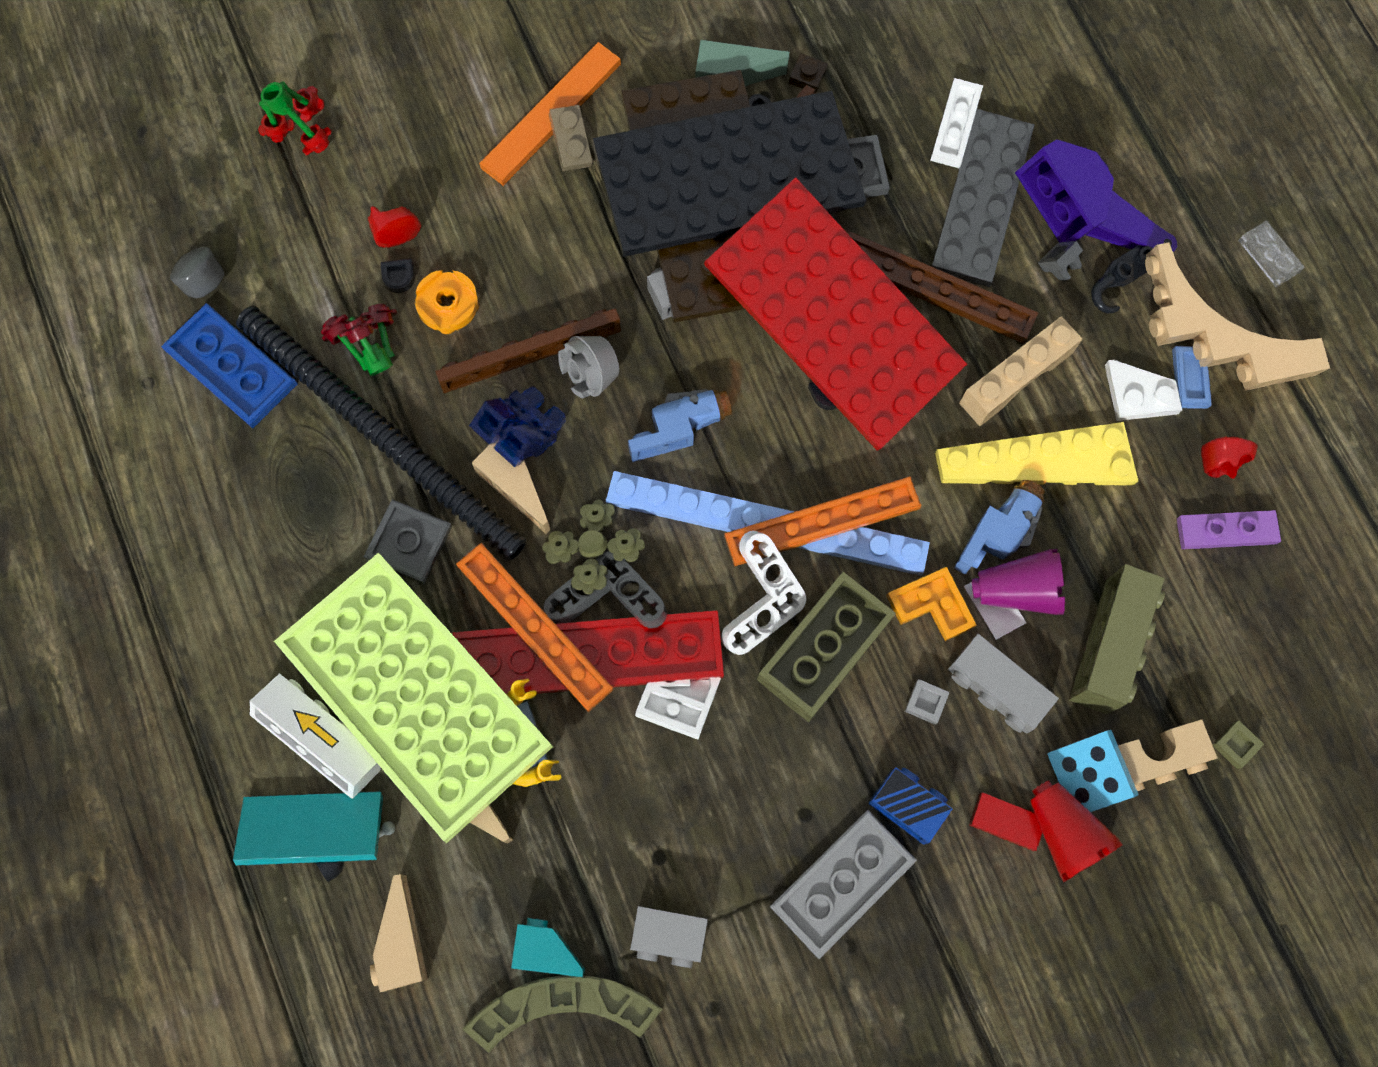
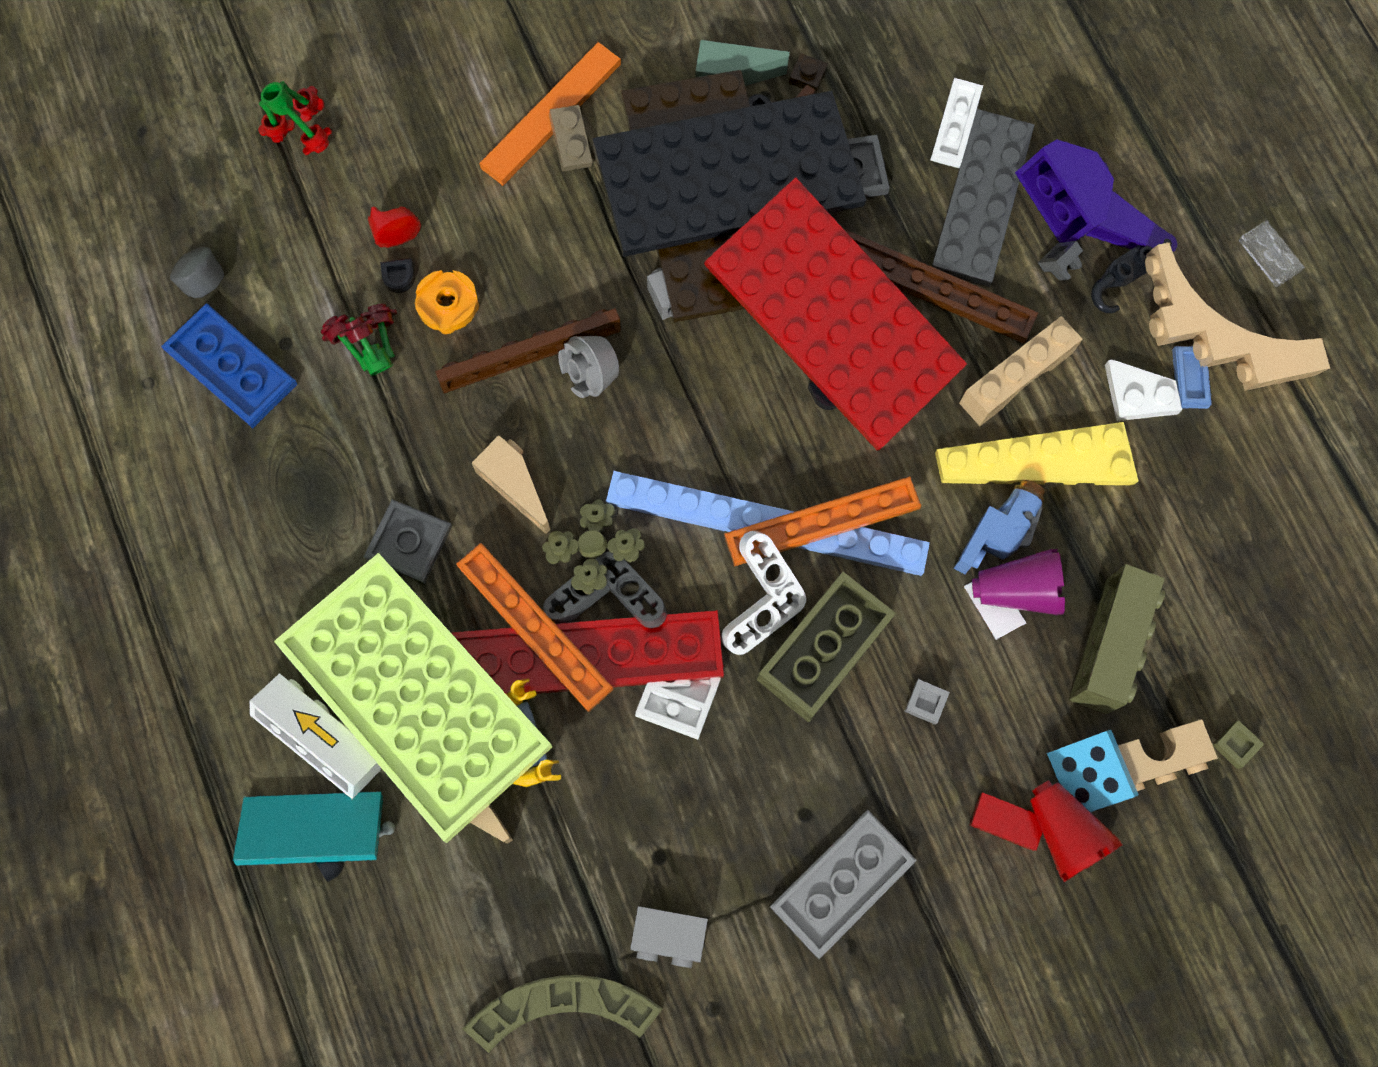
(380, 432): black piece -> none
(398, 948): tan slope -> none
(518, 425): clear blue hips -> none
(544, 950): teal slope -> none
(677, 419): medium blue plate -> none
(911, 805): brick -> none
(936, 595): light orange plate -> none
(1002, 685): light grey brick -> none
(1227, 455): red hair -> none
(1228, 529): medium lavender plate -> none

